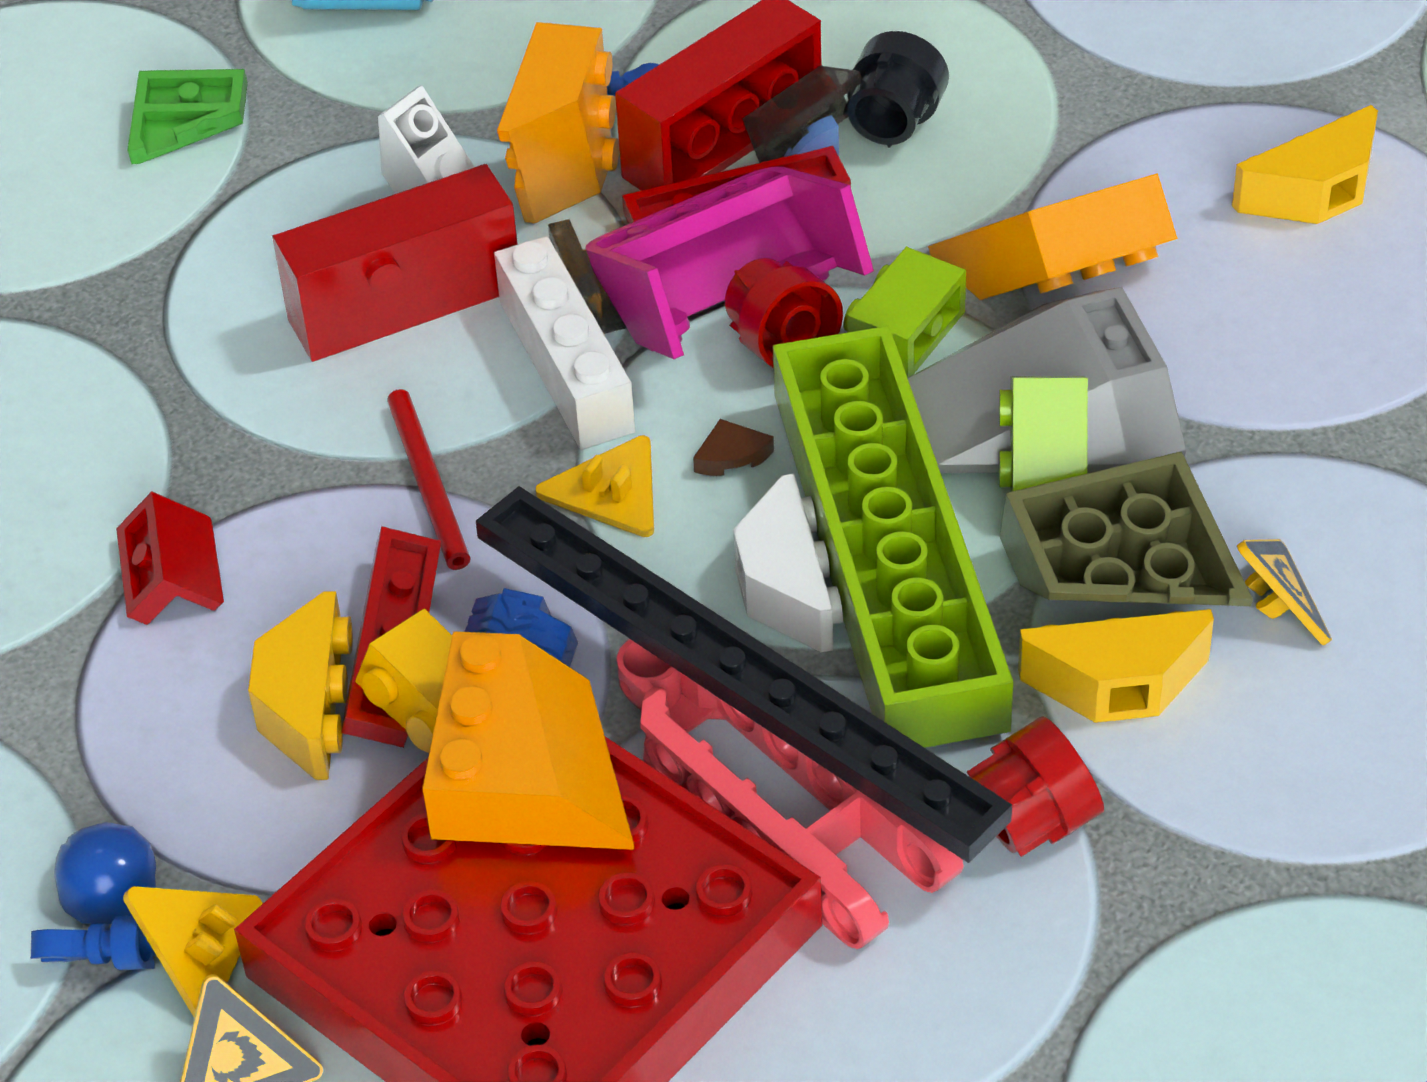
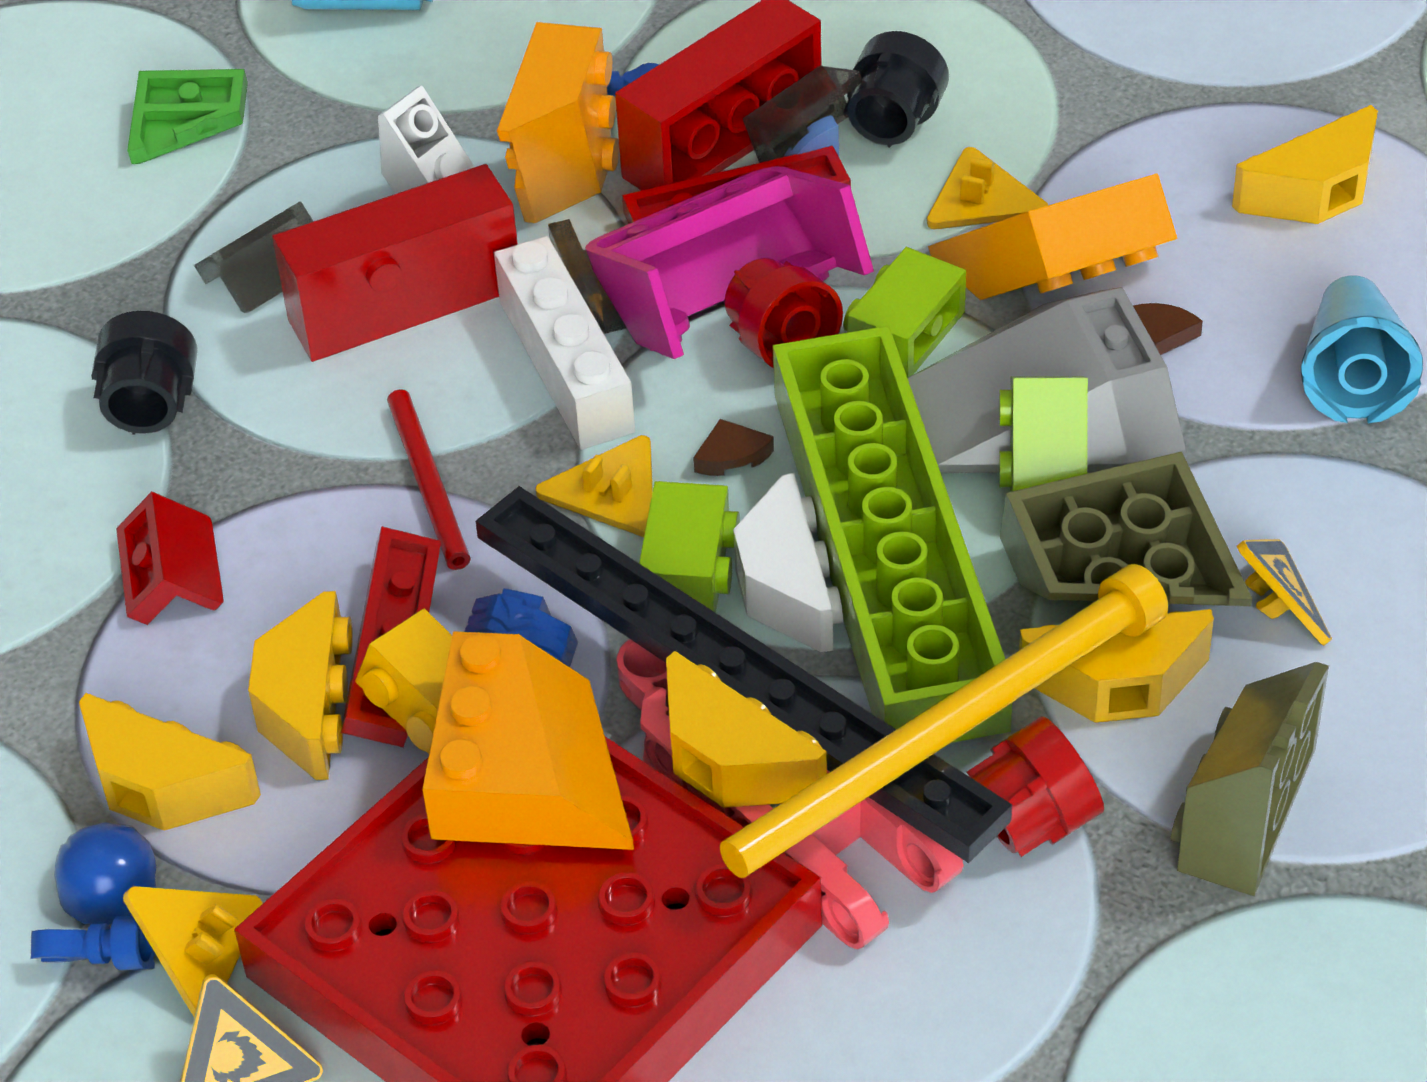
(143, 370): none -> black piece
(163, 769): none -> yellow slope
(250, 262): none -> clear smoke panel
(689, 539): none -> lime brick
(733, 743): none -> yellow slope
(980, 194): none -> yellow piece
(1127, 604): none -> yellow piece
(1169, 325): none -> reddish brown tile
(1250, 779): none -> olive wedge
(1360, 355): none -> medium azure cone

